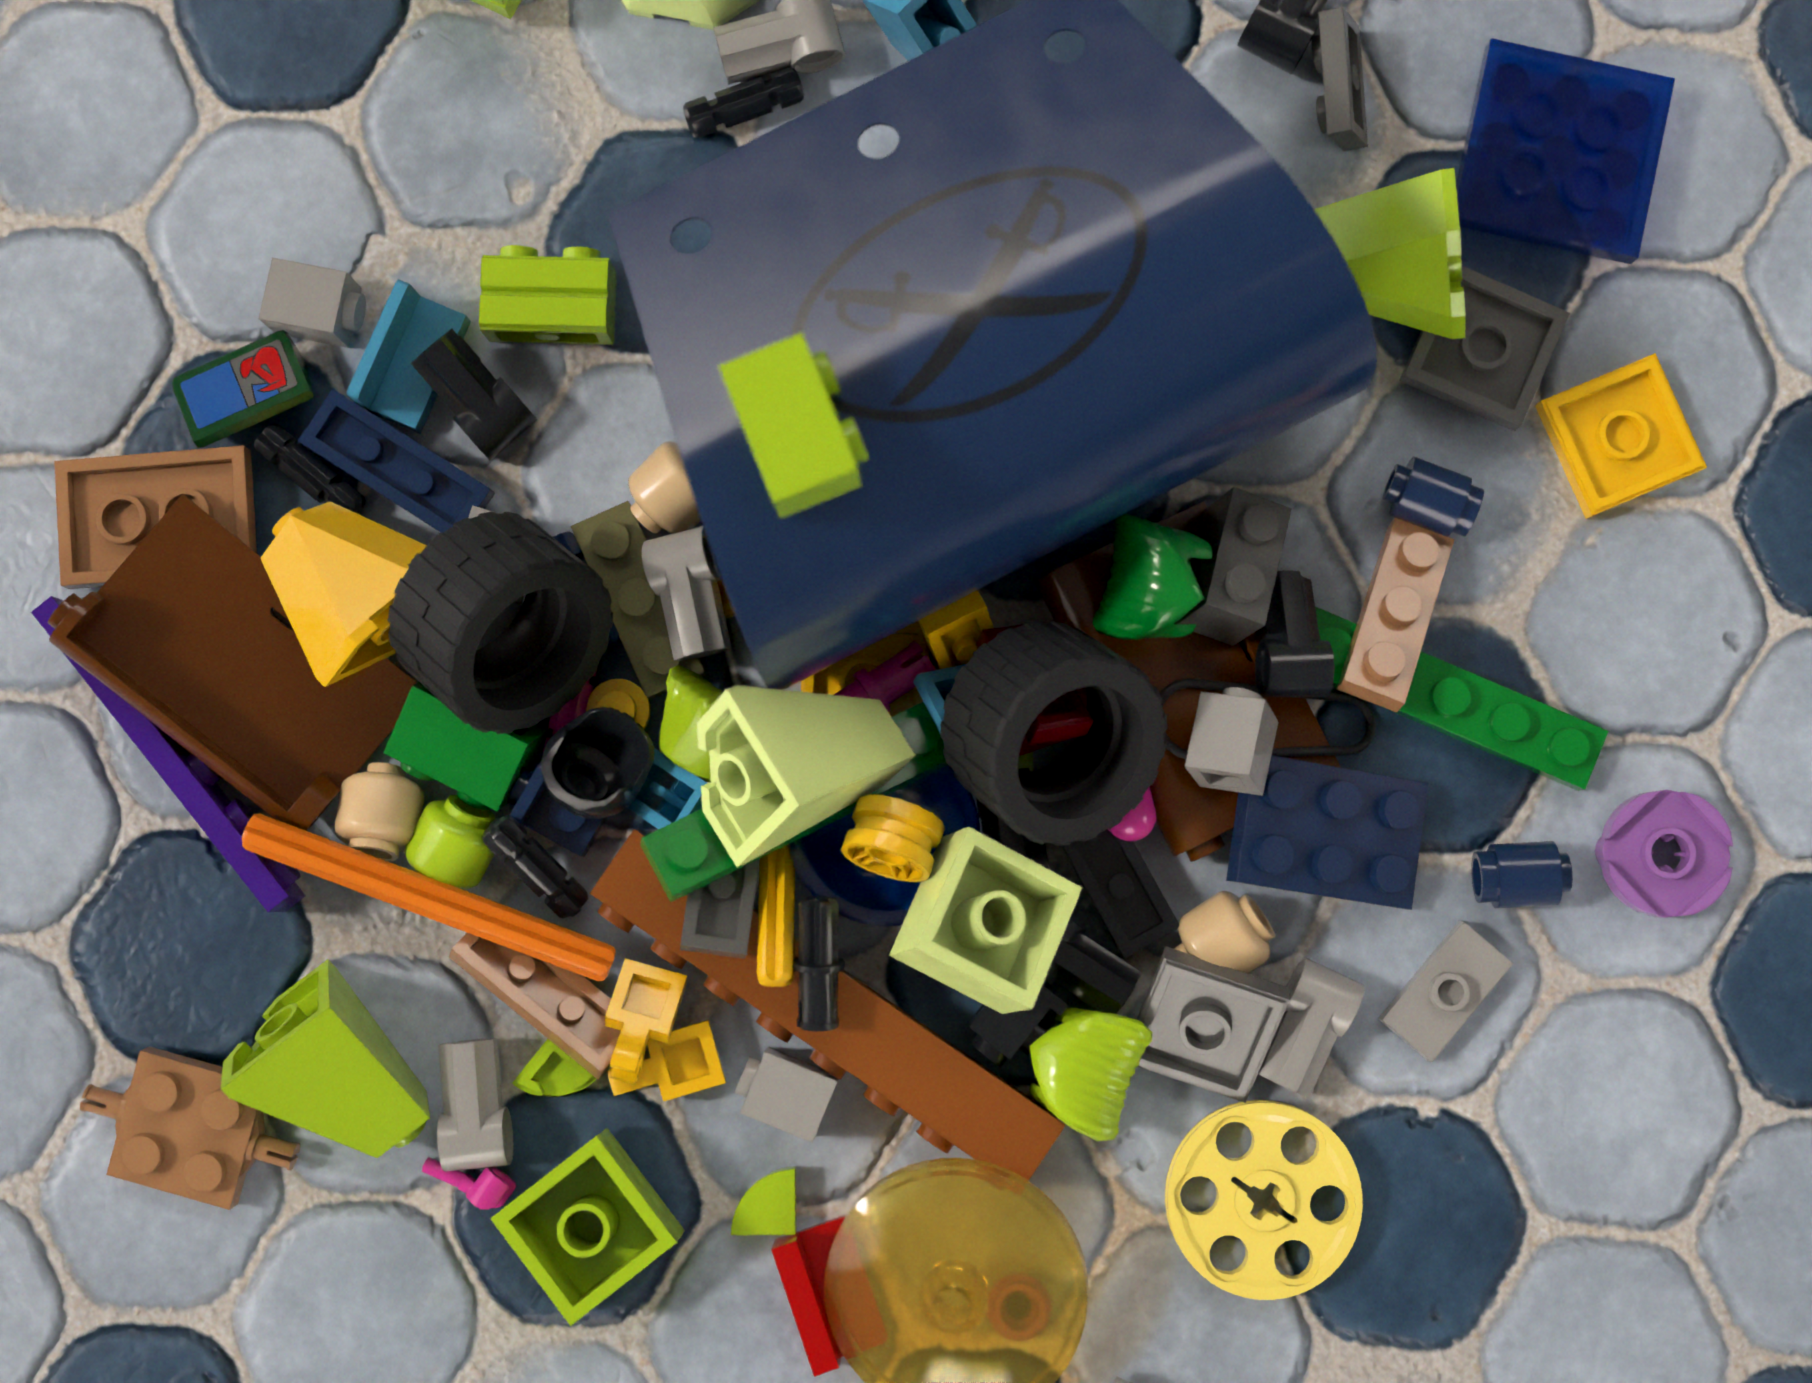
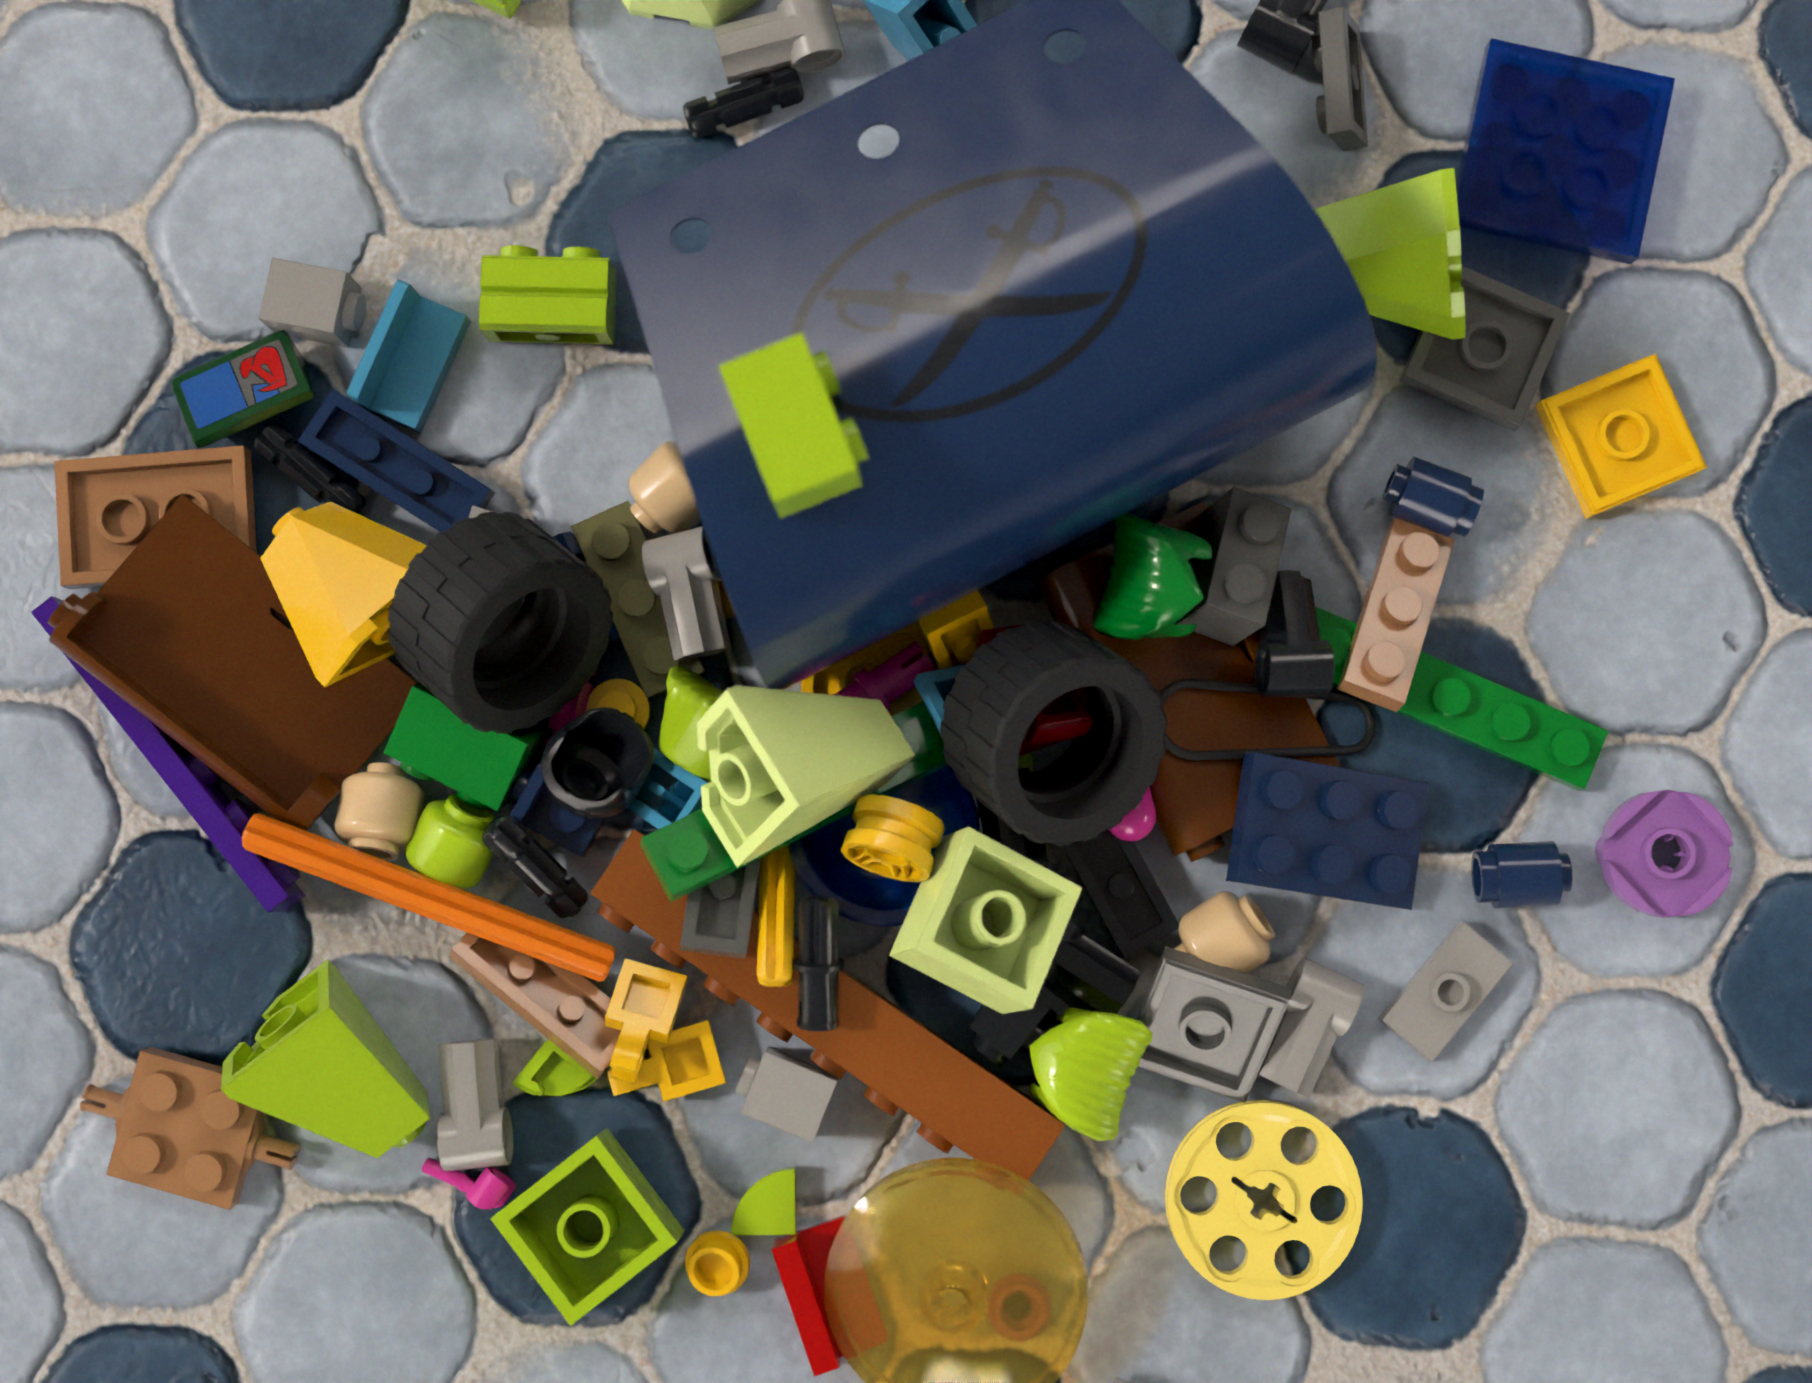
(481, 403): black piece -> none
(717, 1263): none -> yellow plate
(1232, 741): light grey brick -> none

